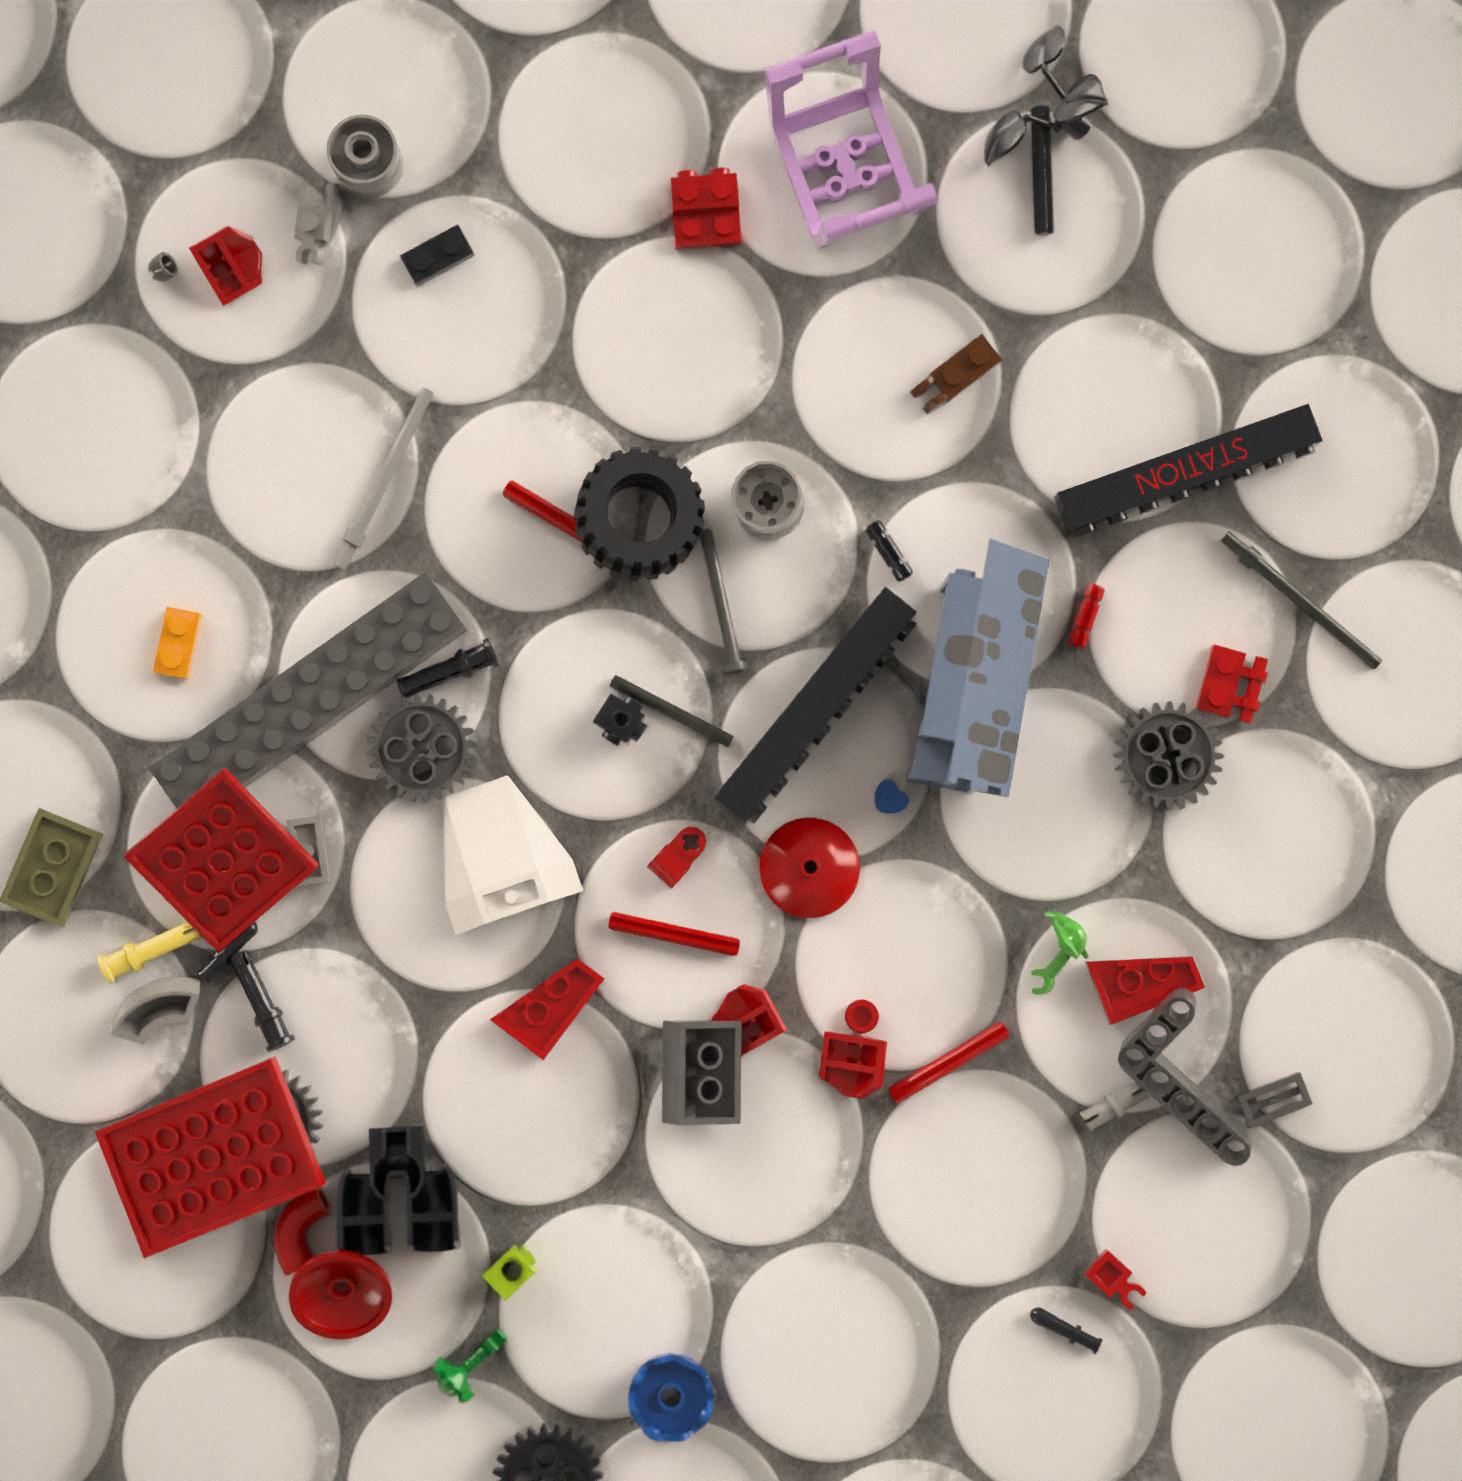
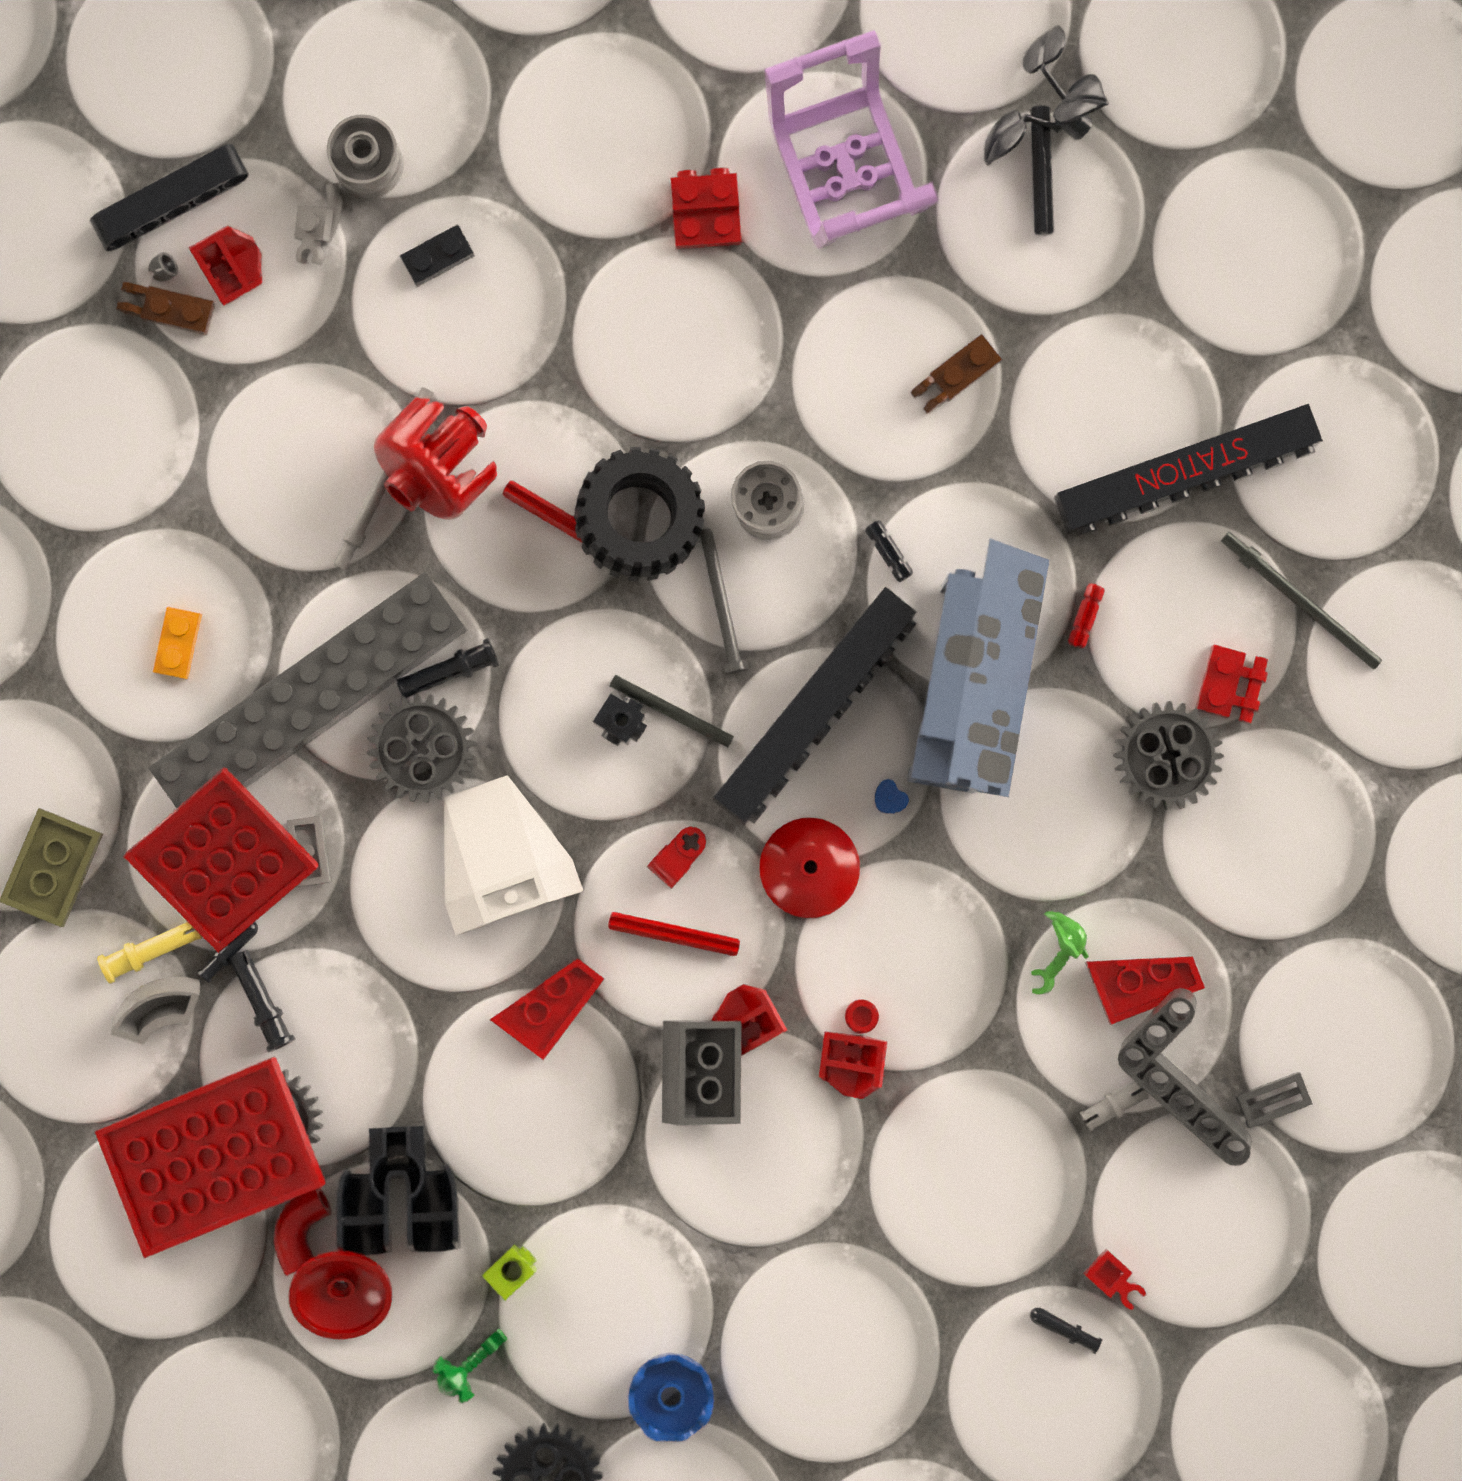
(169, 197): none -> black beam
(169, 308): none -> reddish brown hinge
(421, 467): none -> red piece
(948, 1062): red axle -> none

